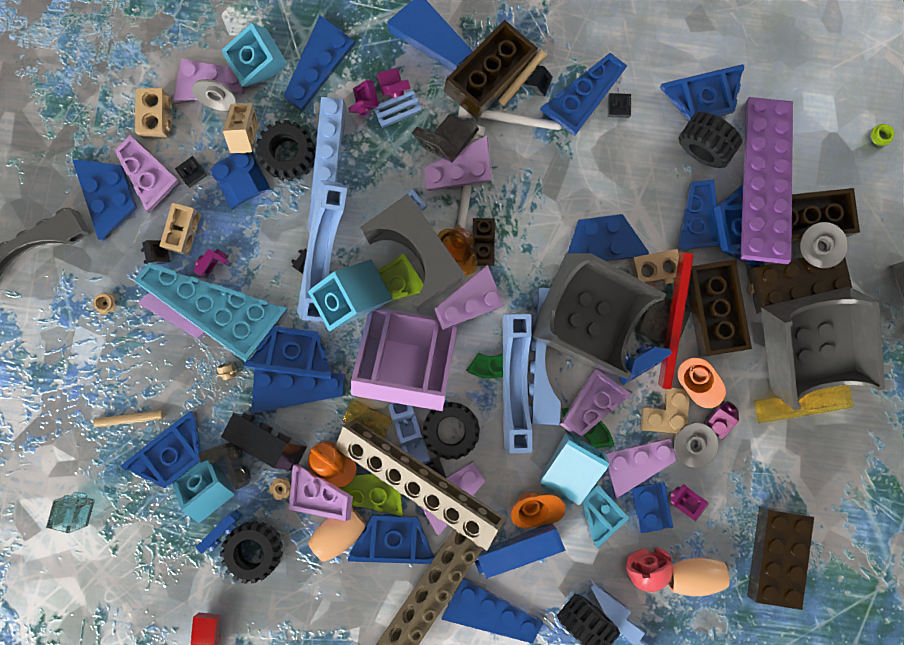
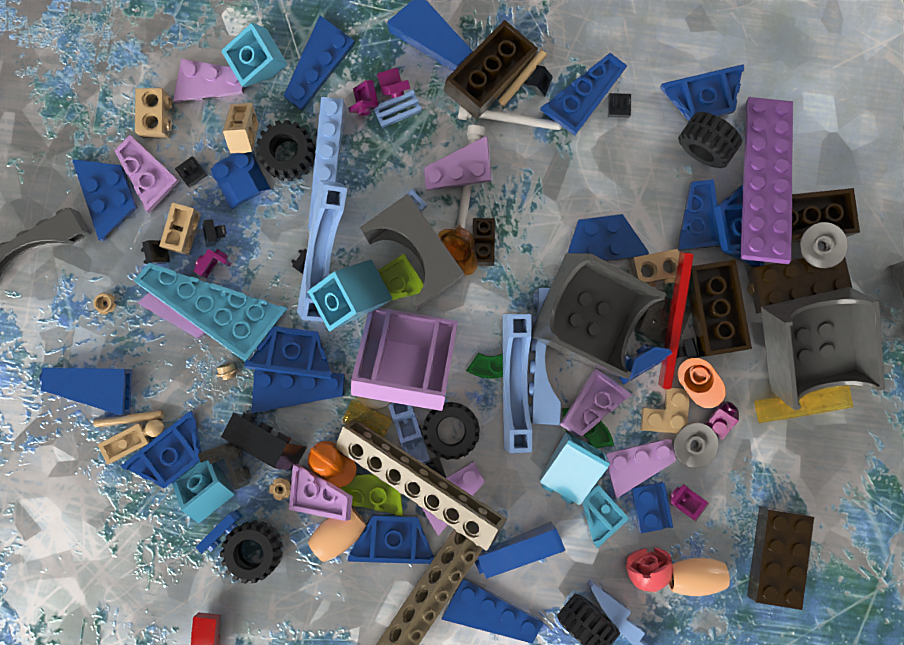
(70, 512): clear light blue brick -> none
(91, 386): none -> blue slope
(129, 440): none -> tan plate
(212, 233): none -> black tile
(213, 94): light grey dish -> none
(448, 138): clear smoke bracket -> none
(471, 300): lavender wing -> none
(537, 510): orange piece -> none
(689, 350): none -> black tile
(886, 130): lime plate -> none

